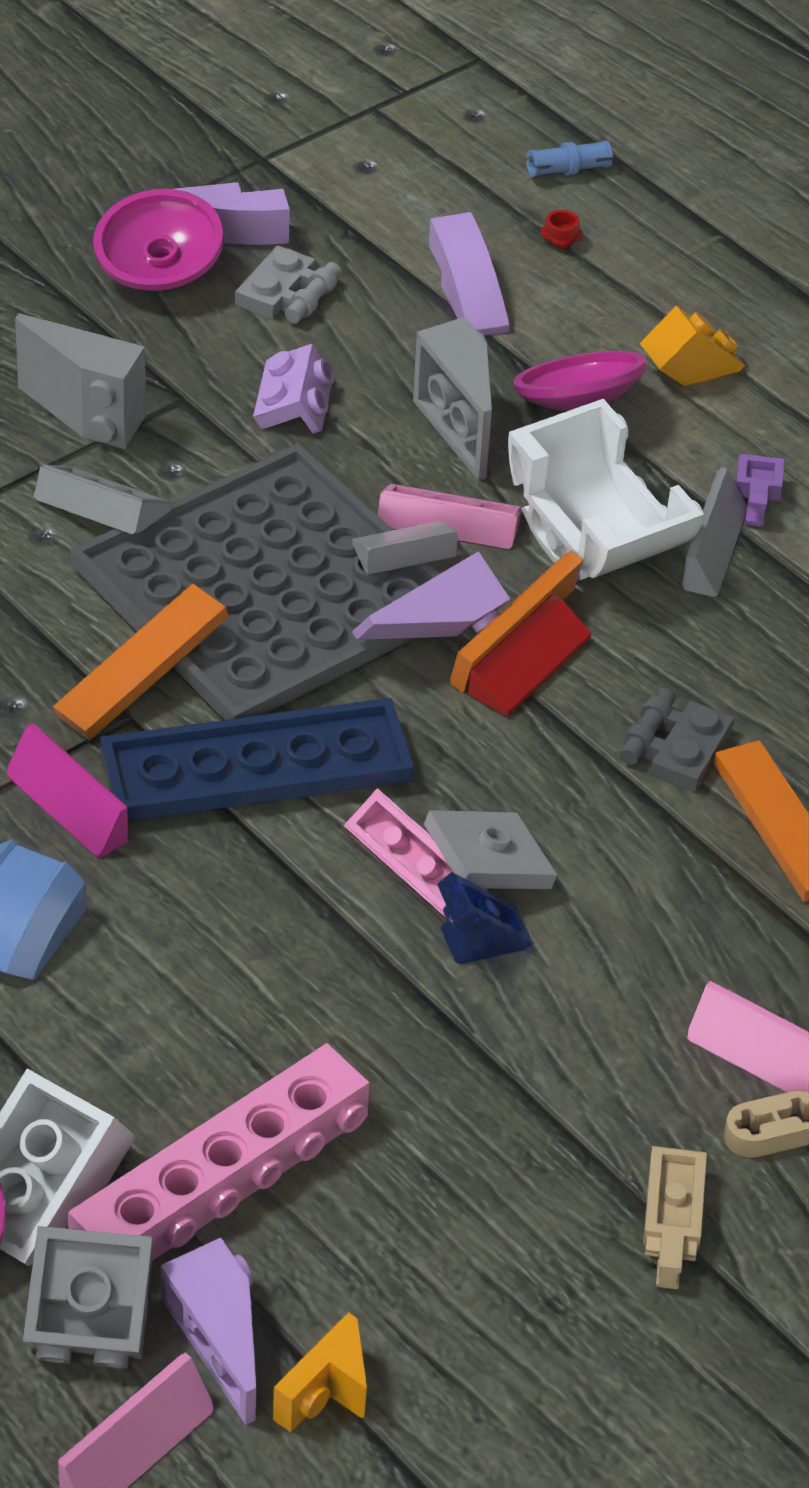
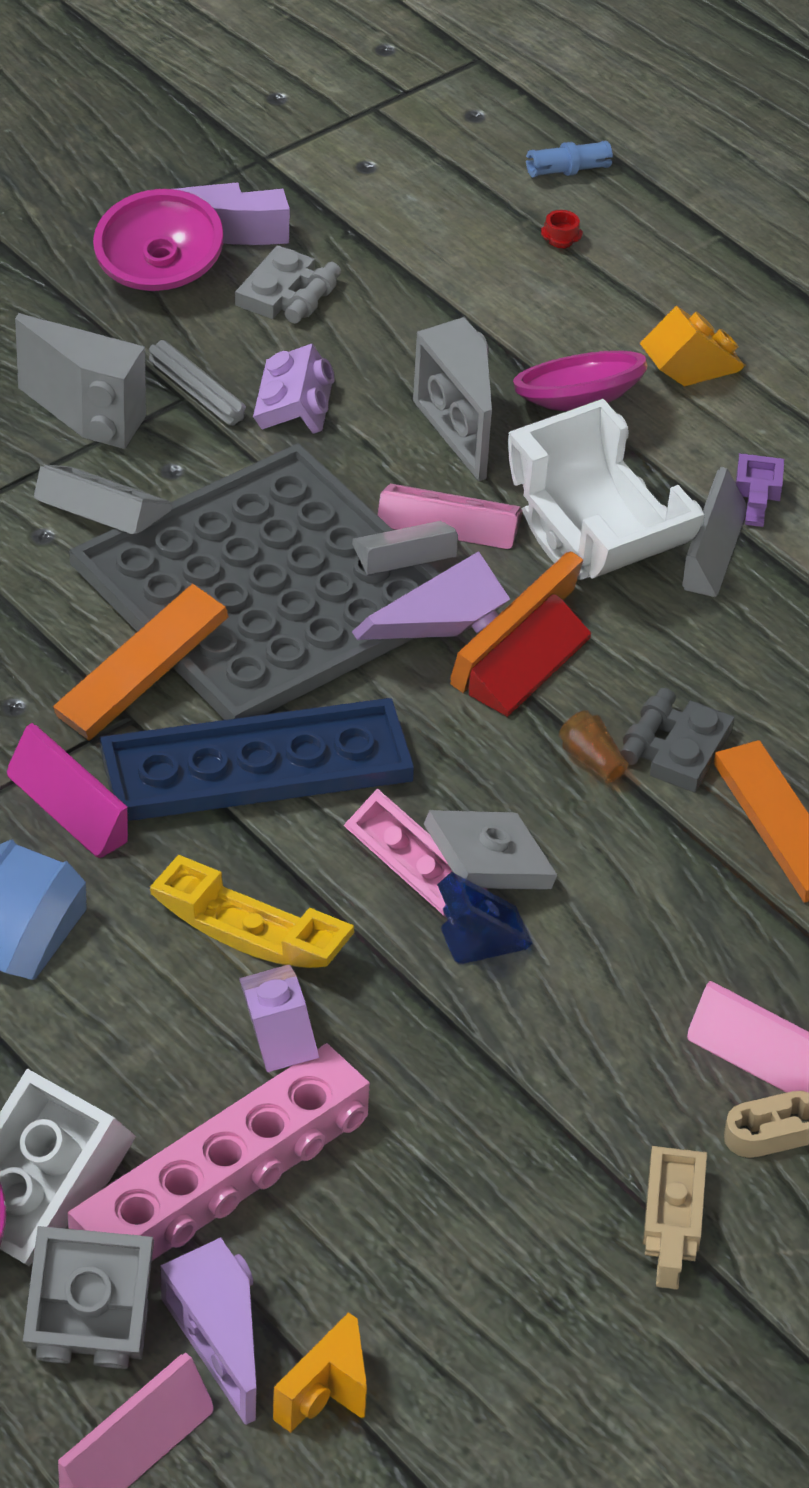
(197, 382): none -> light grey axle
(245, 923): none -> yellow slope
(279, 1017): none -> lavender slope
(468, 273): lavender slope -> none
(591, 743): none -> clear orange cone

